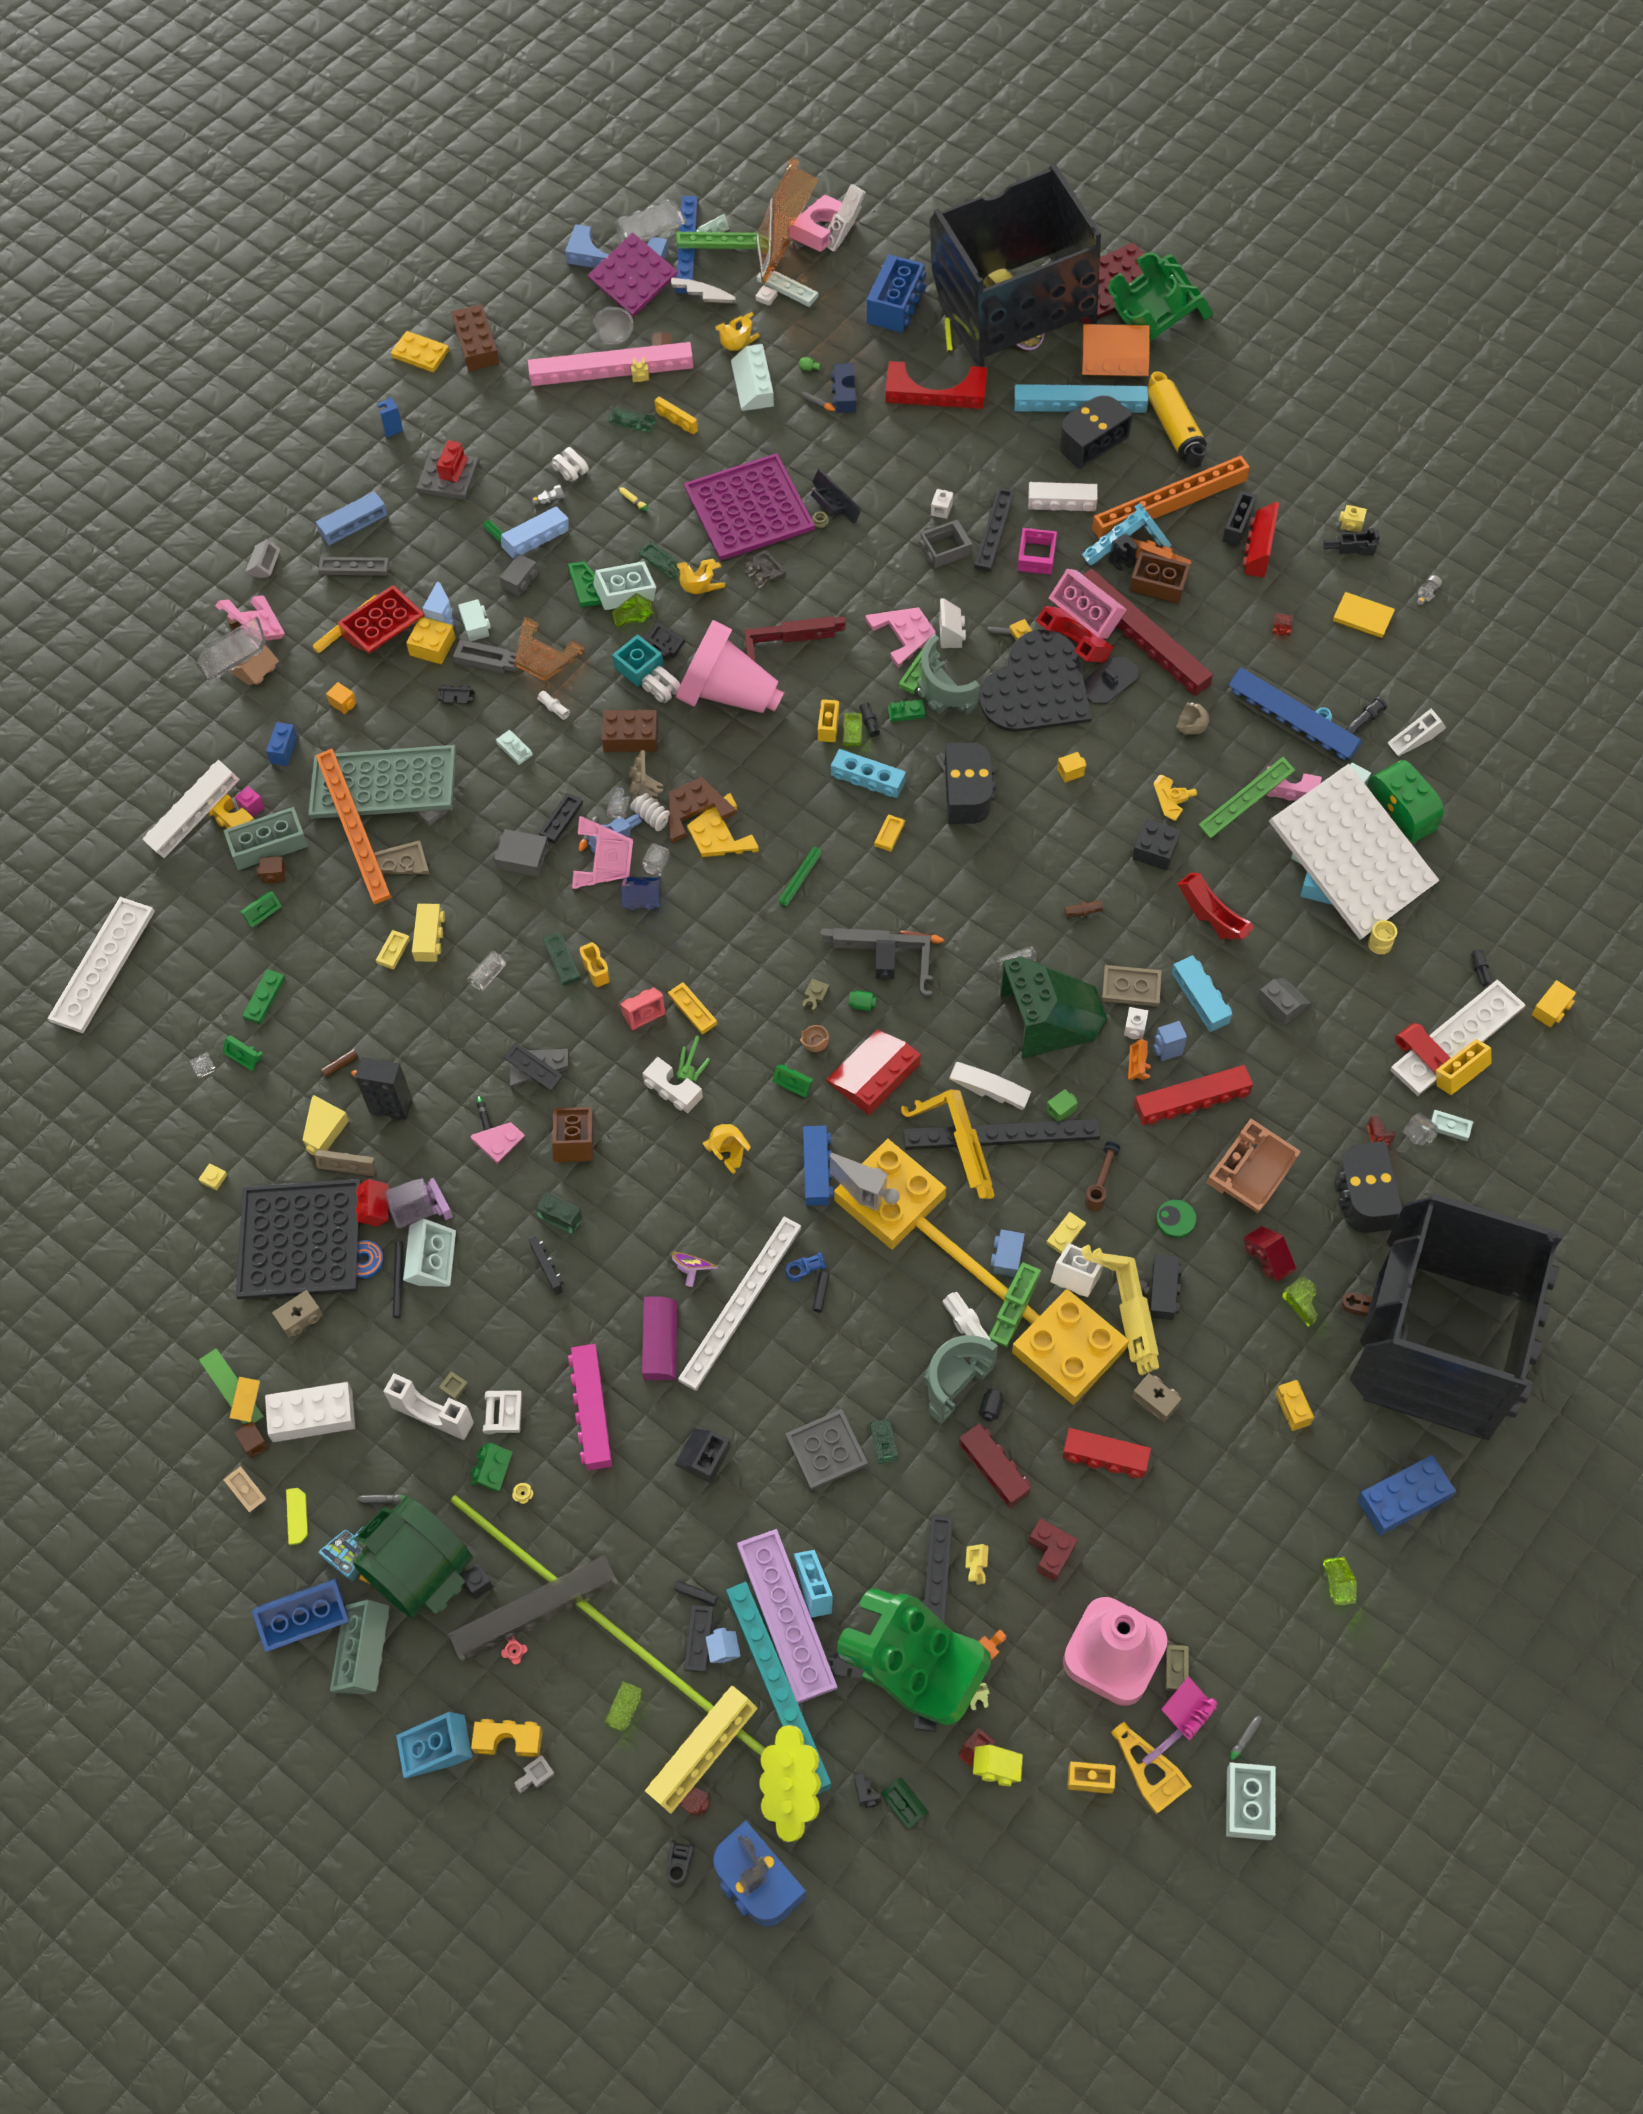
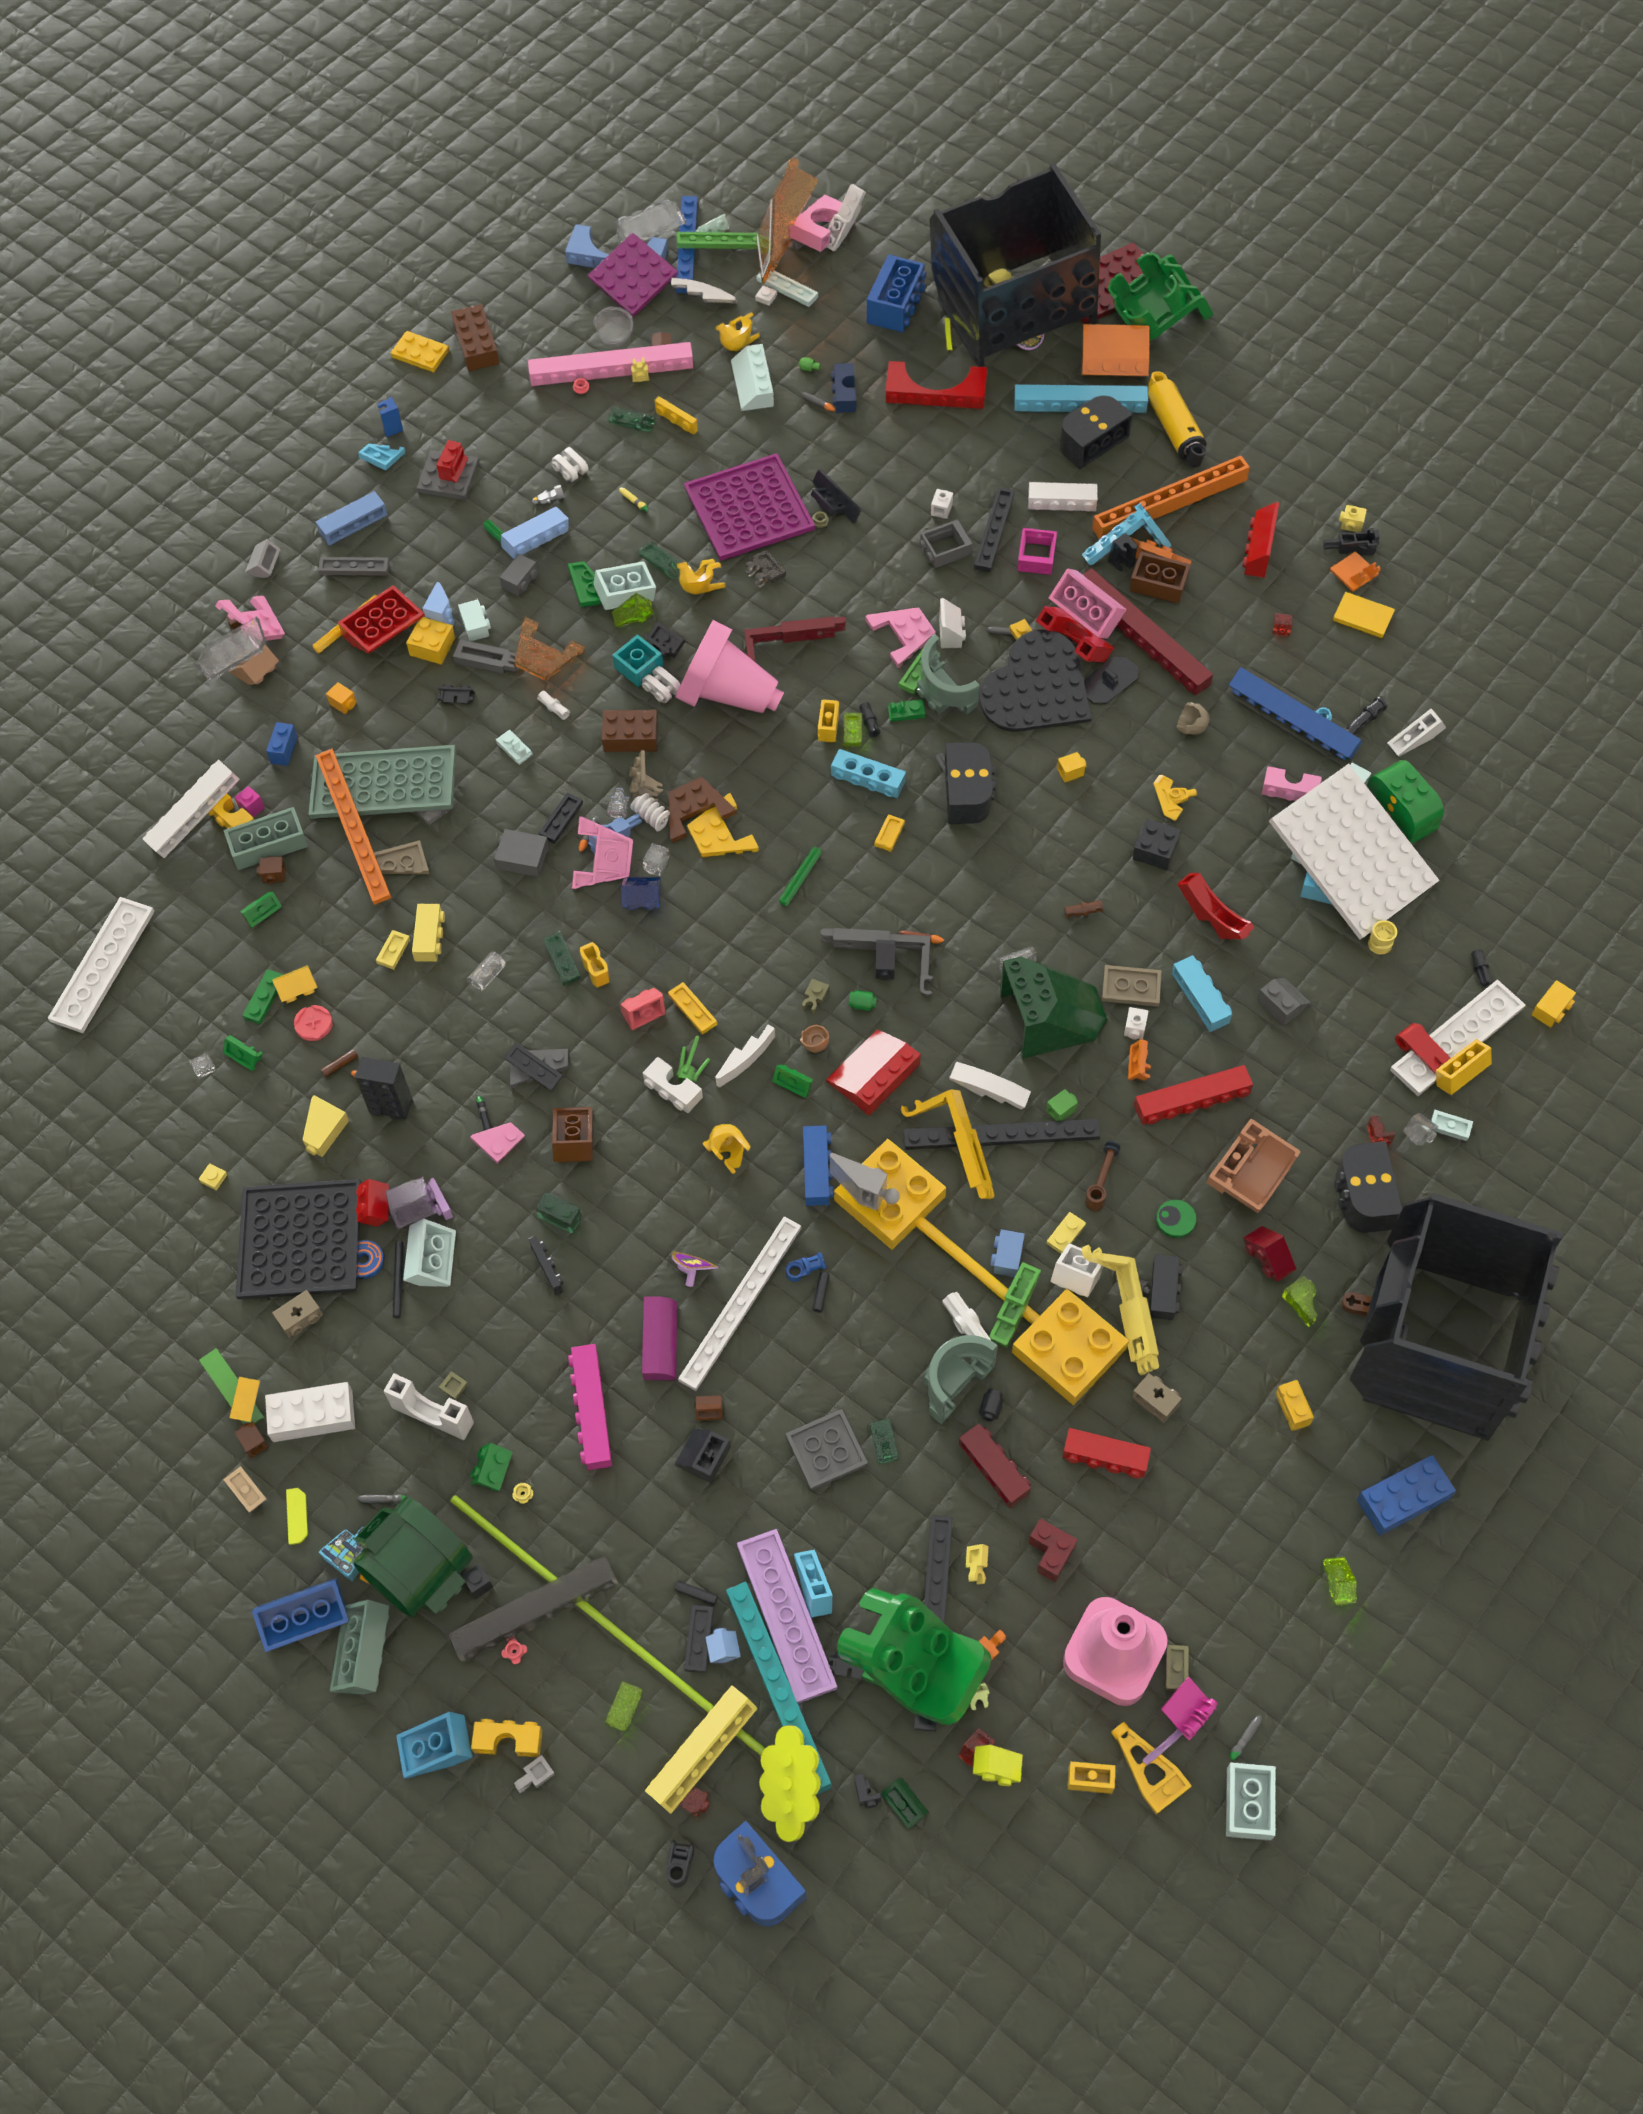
(294, 984): none -> yellow brick
(313, 1023): none -> coral tile
(345, 1162): dark tan plate -> none
(381, 455): none -> medium azure wing
(508, 1414): white plate -> none
(580, 386): none -> coral plate
(708, 1407): none -> reddish brown piece
(741, 1060): none -> white slope
(1170, 1041): medium blue brick -> none
(1239, 518): black brick -> none
(1246, 798): bright green plate -> none
(1355, 571): none -> orange plate
(1426, 594): light grey piece -> none

